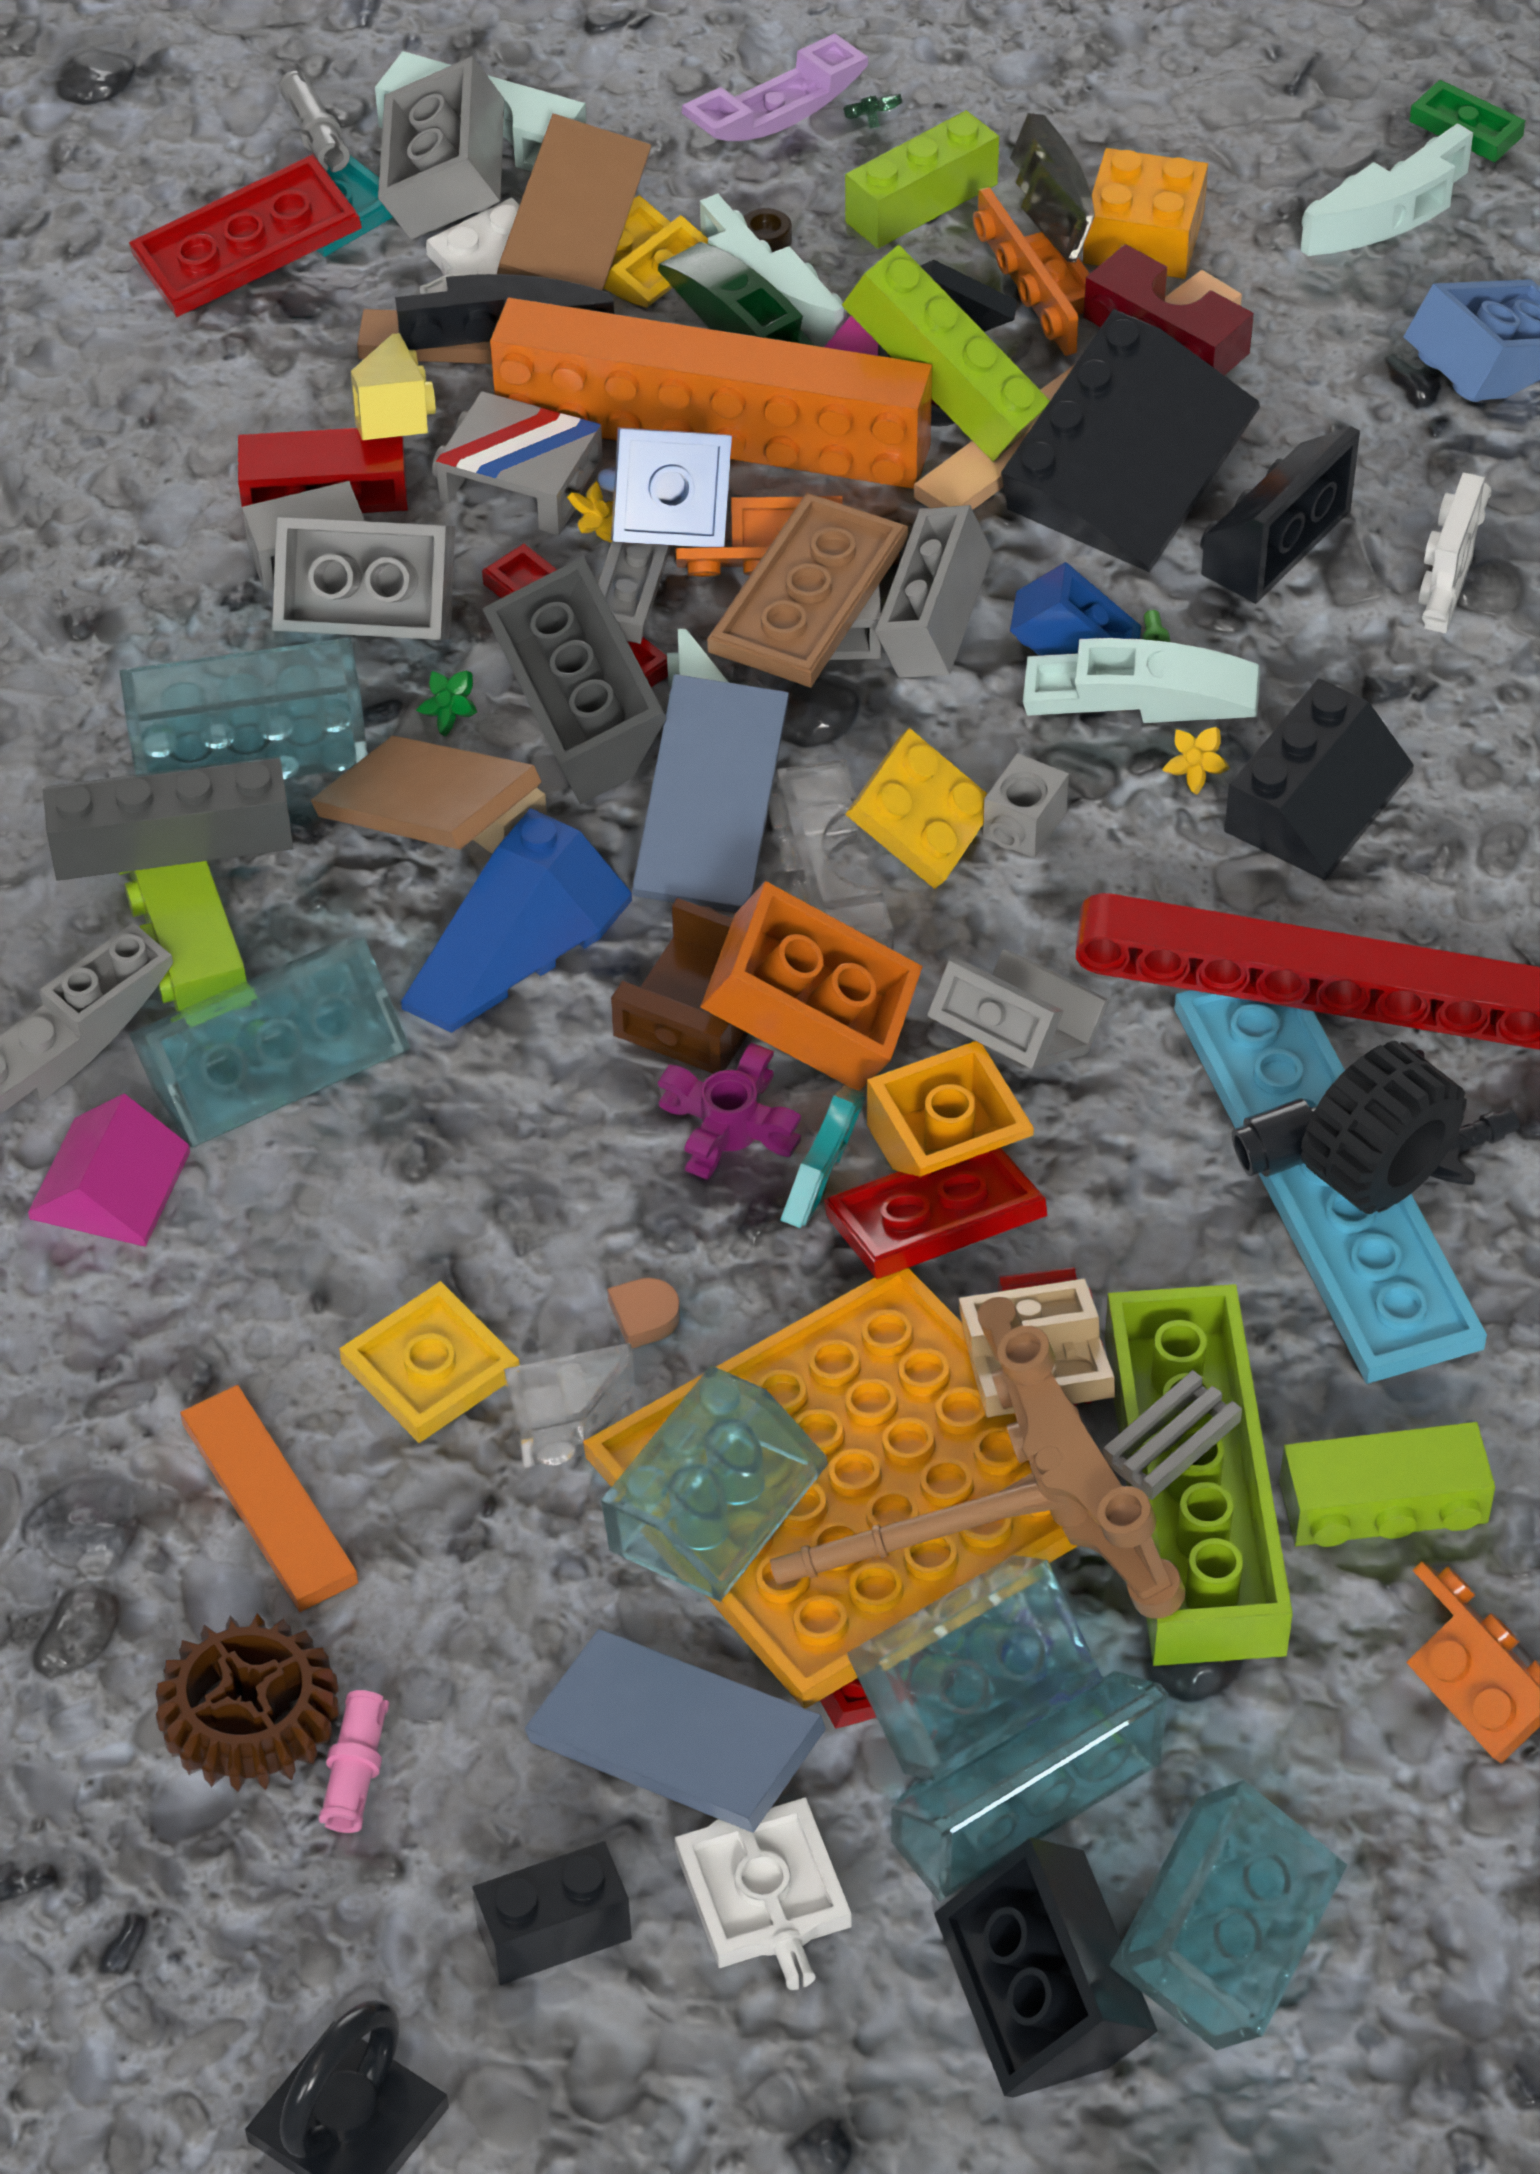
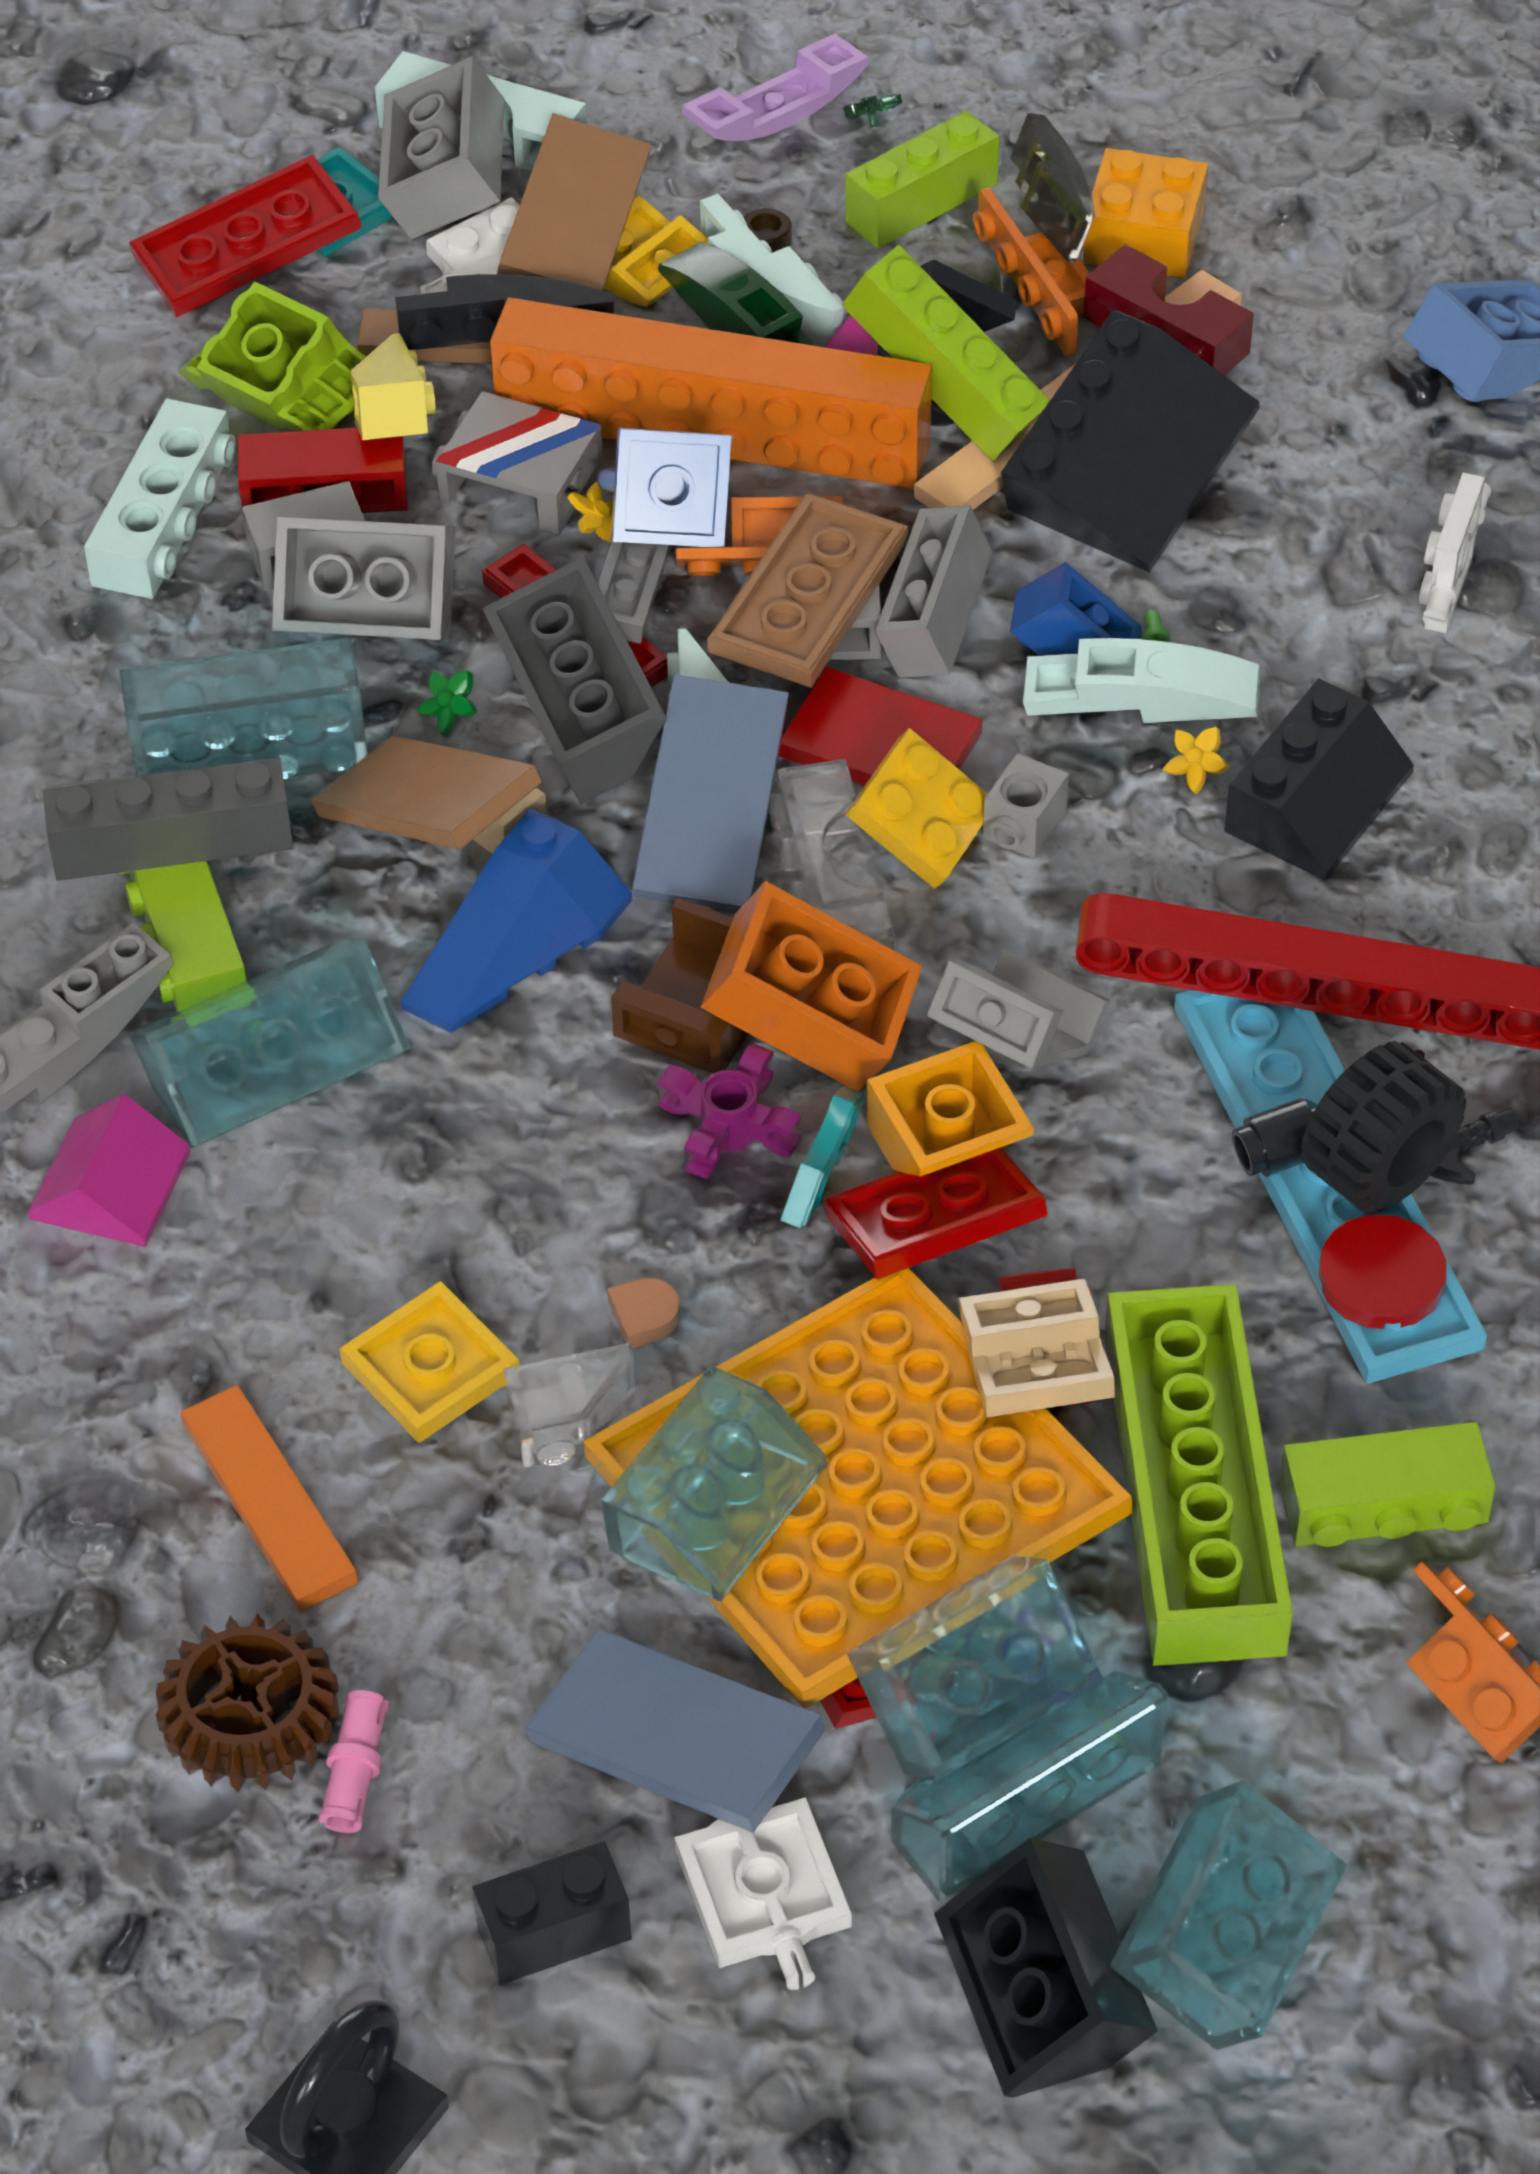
(159, 499): none -> light aqua brick
(278, 363): none -> lime slope
(319, 130): light grey pin -> none
(864, 719): none -> red tile
(1065, 1478): medium nougat piece -> none
(1204, 1401): light grey tile -> none
(1282, 516): black slope -> none
(1382, 1271): none -> red tile
(1385, 202): light aqua slope -> none
(1491, 126): green plate -> none

